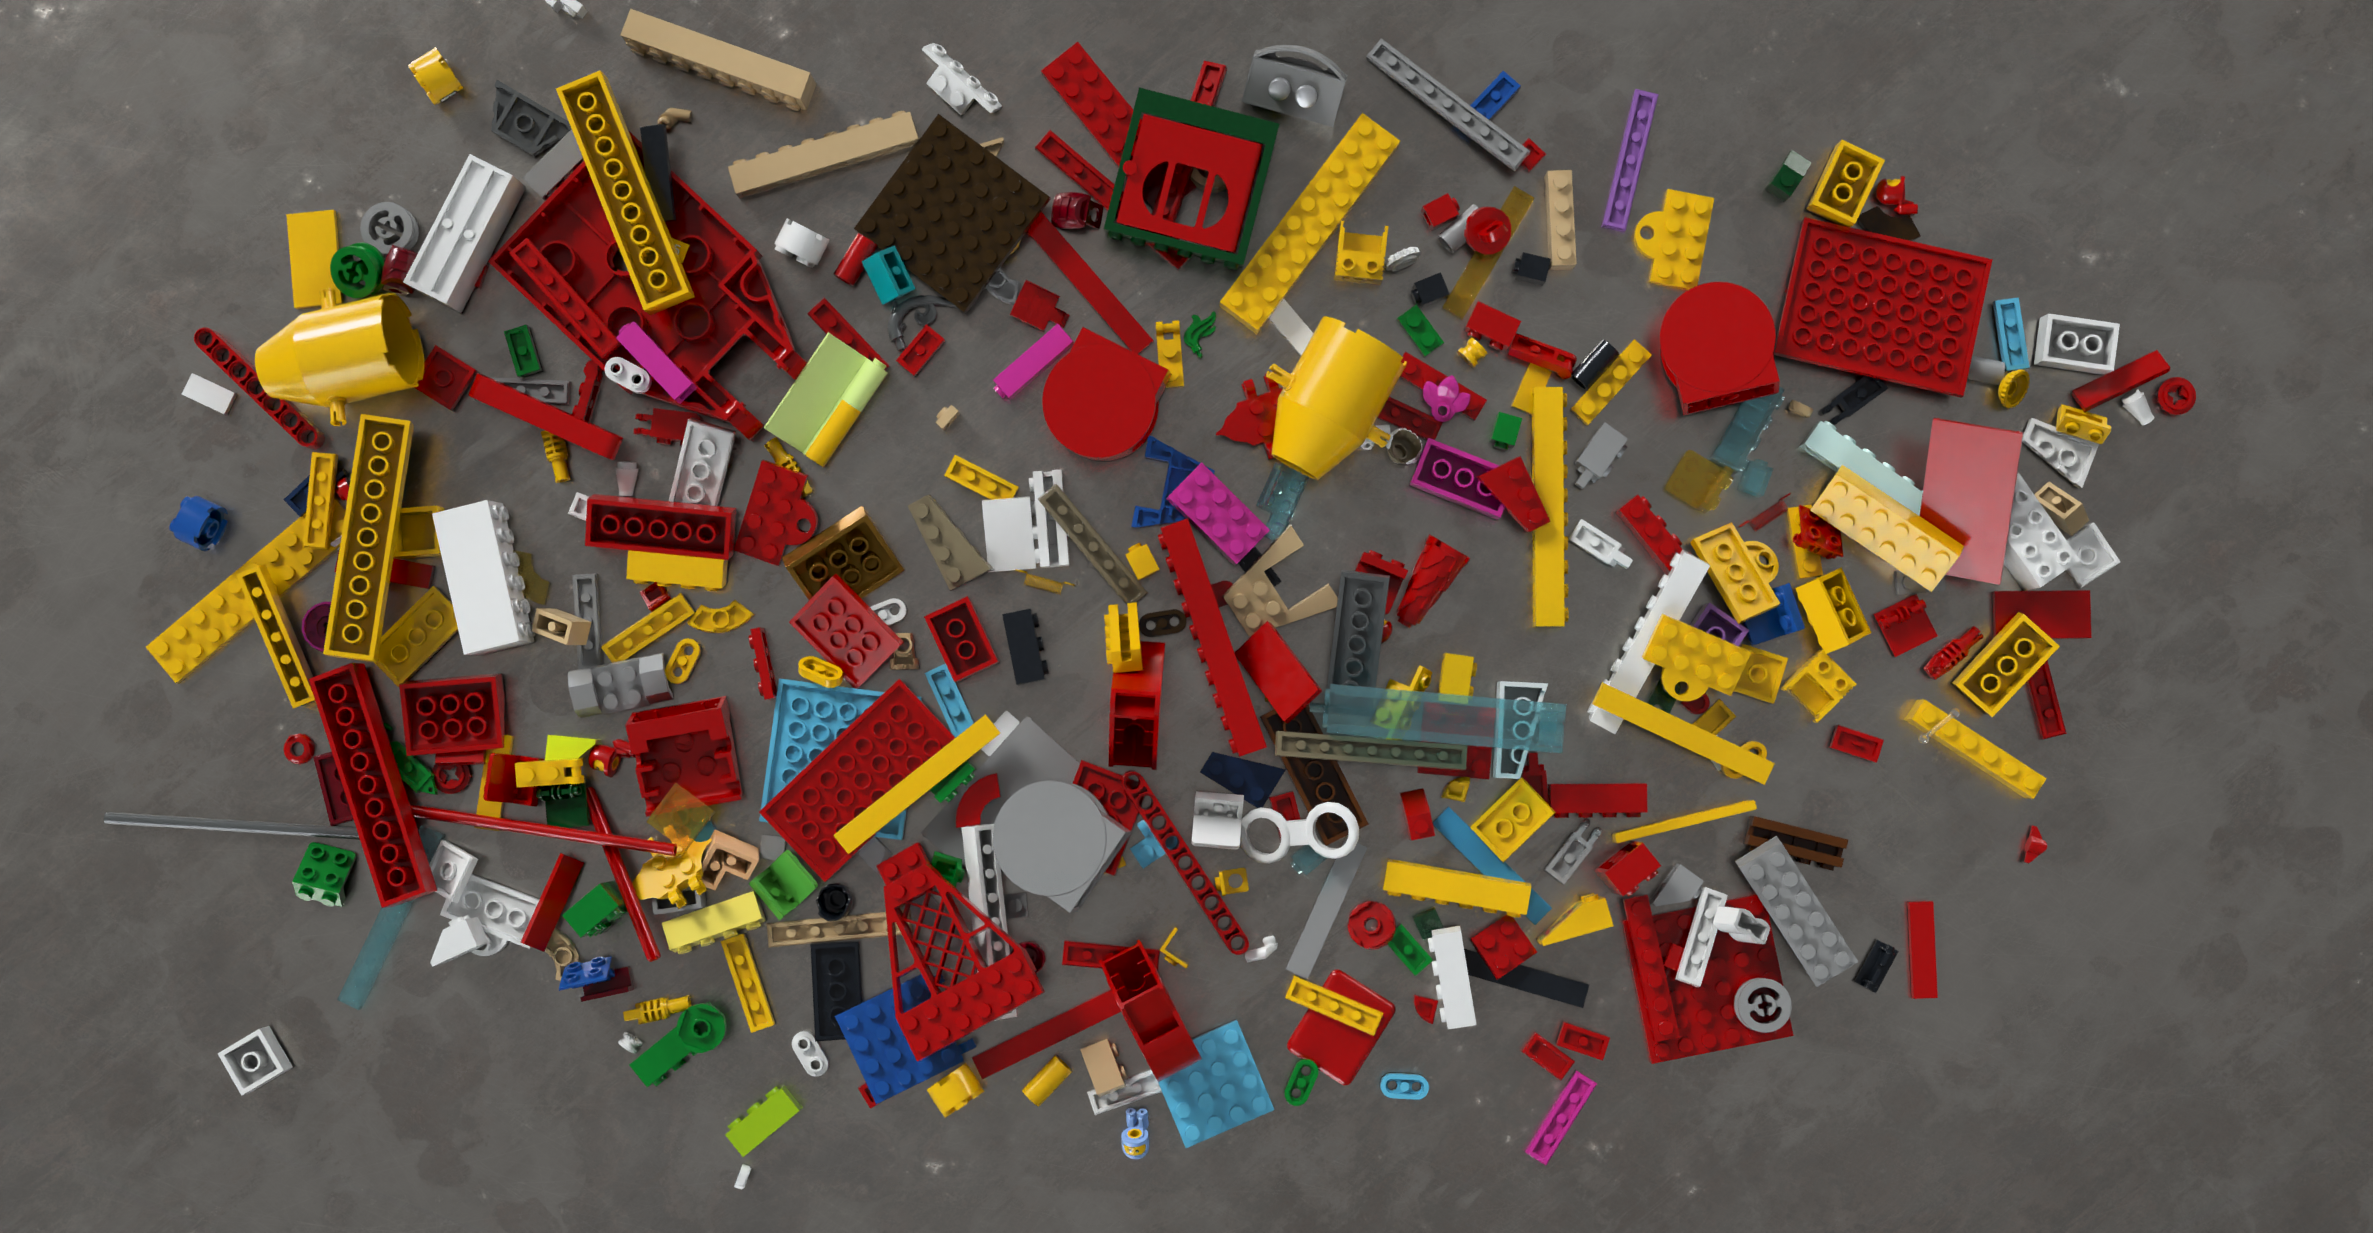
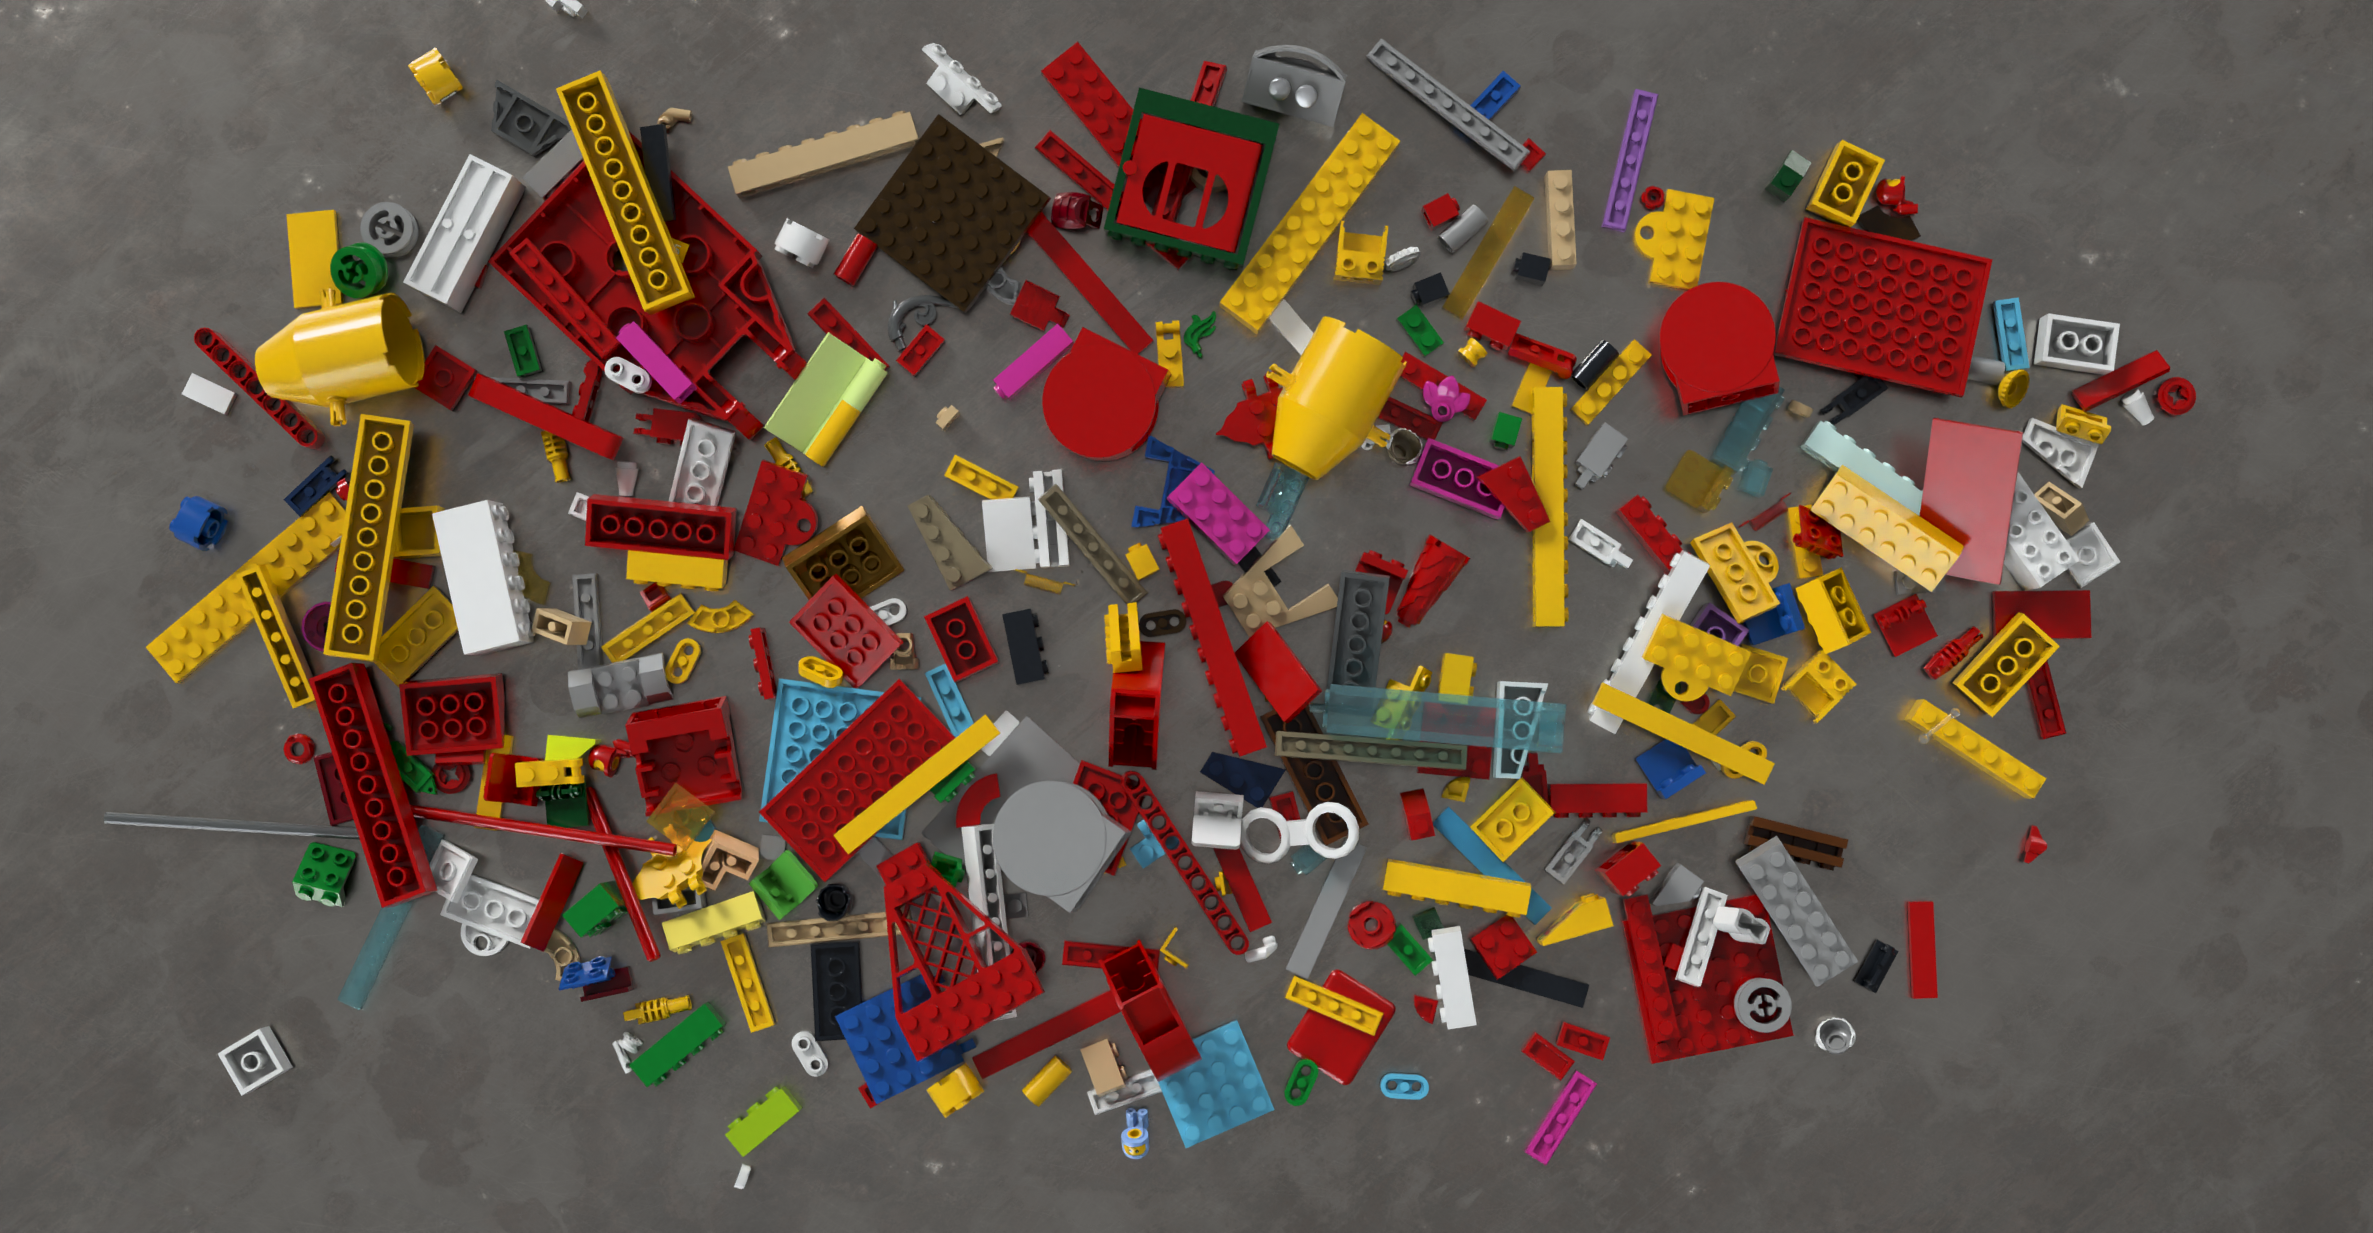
(320, 500): yellow tile -> none
(396, 269): dark red piece -> none
(459, 939): white slope -> none
(623, 1057): none -> white pin
(709, 1039): green plate -> none
(718, 60): tan brick -> none
(888, 275): teal brick -> none
(1243, 888): none -> red tile
(1487, 230): red tile -> none
(1653, 191): none -> red plate
(1669, 768): none -> blue bracket
(1835, 1035): none -> light grey hair
(1856, 743): red plate -> none

